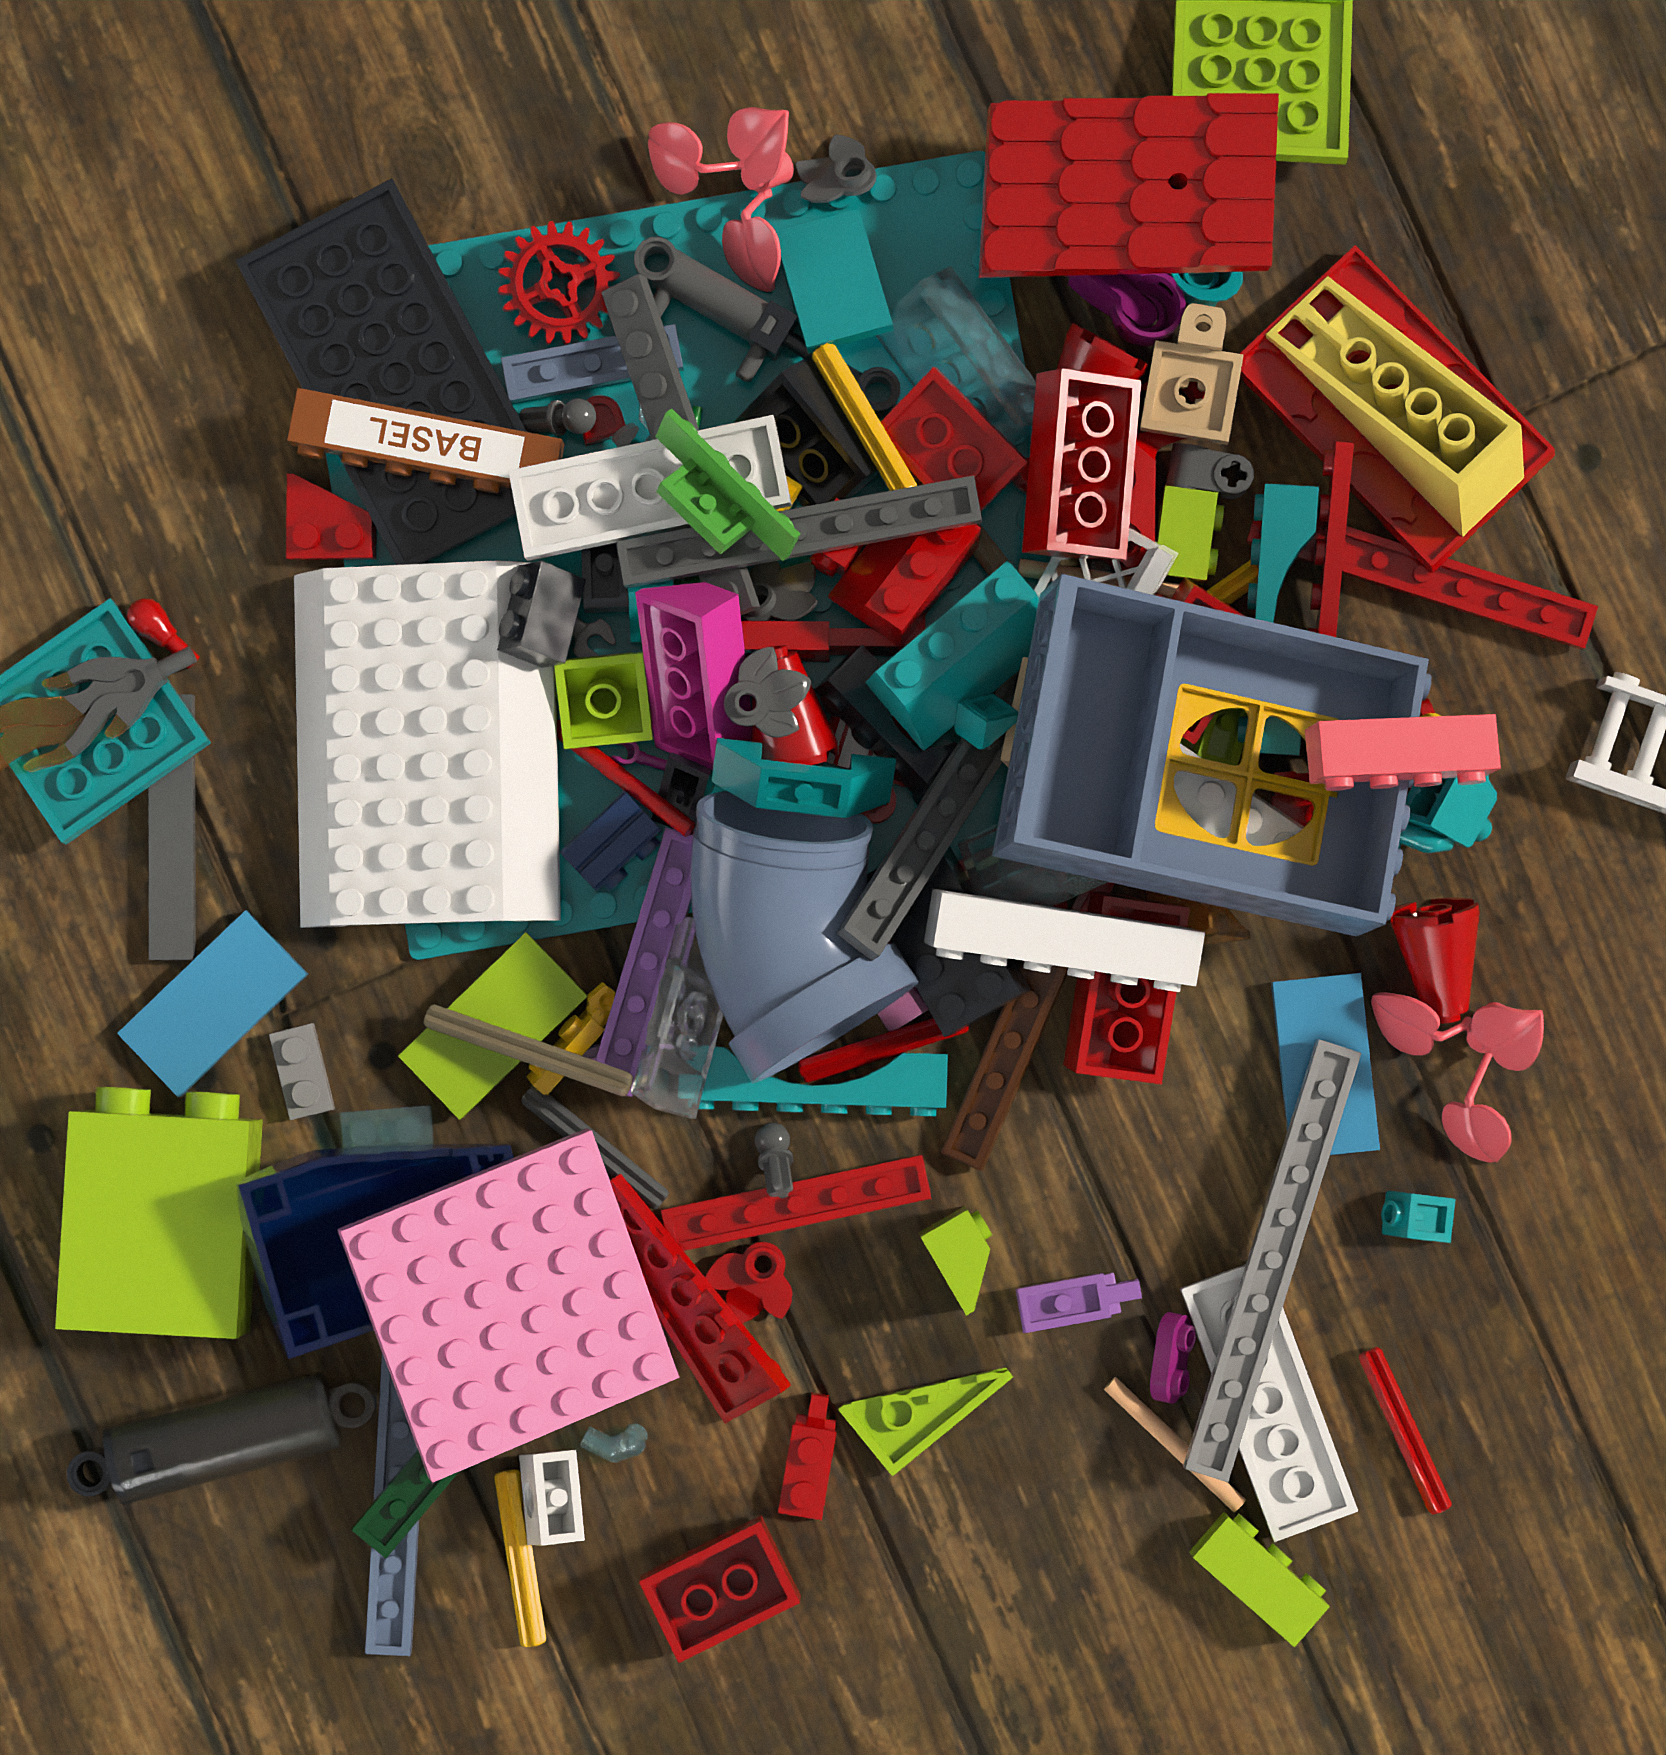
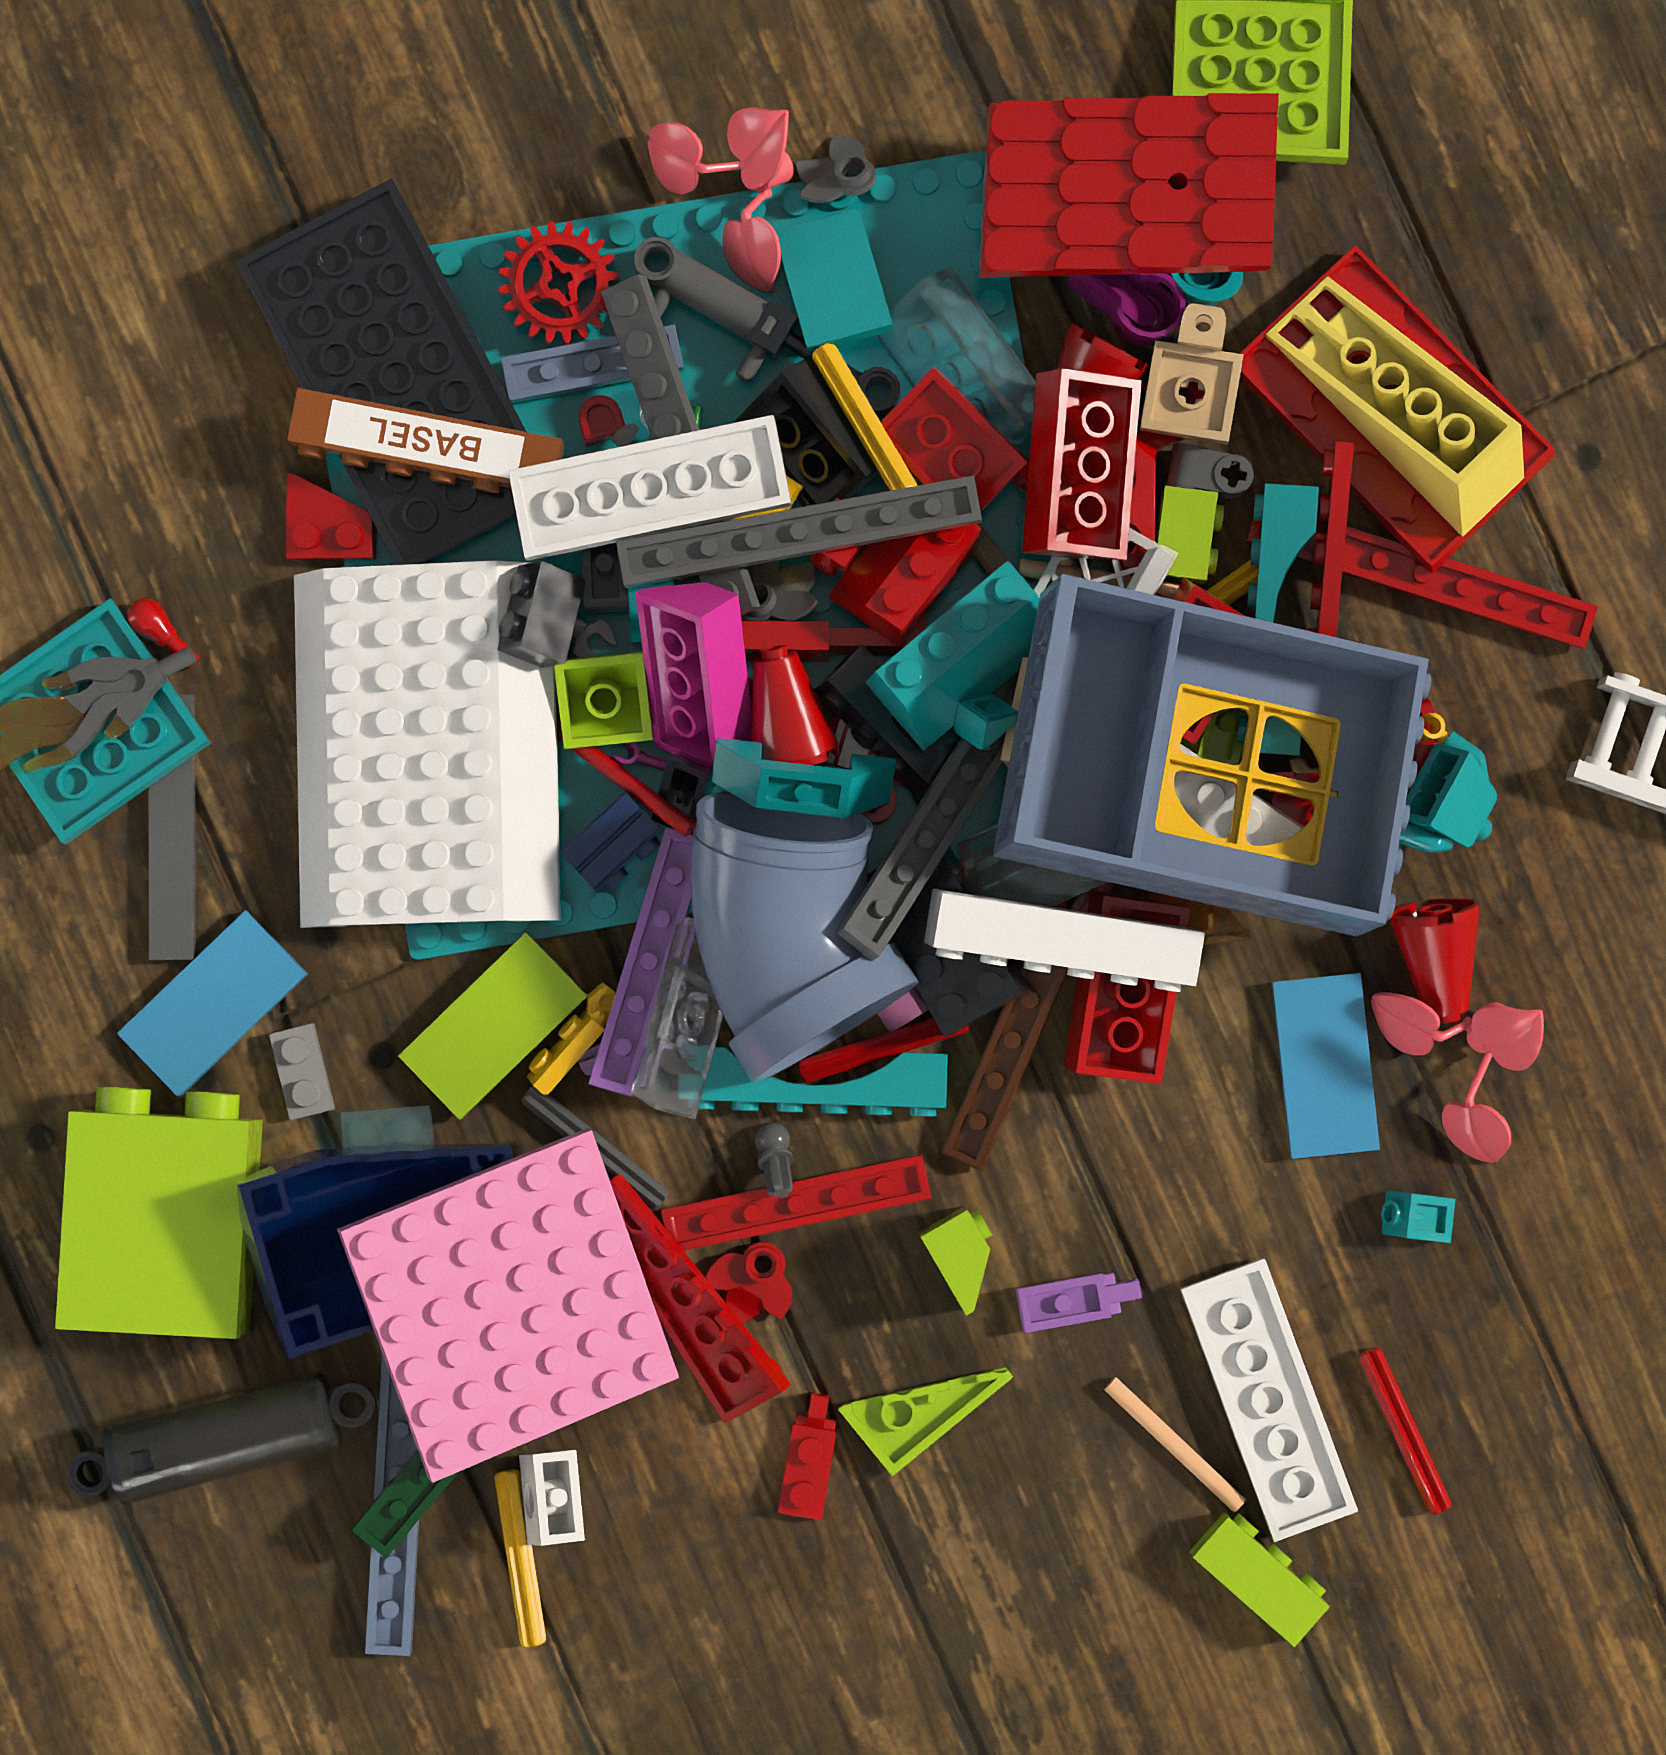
(528, 1050): dark tan axle -> none
(575, 416): dark grey axle -> none
(617, 1447): clear light blue arm -> none
(715, 496): bright green bracket -> none
(719, 1589): red brick -> none
(773, 693): dark grey plate -> none
(1169, 1367): magenta plate -> none
(1271, 1260): light grey plate -> none
(1402, 750): coral brick -> none

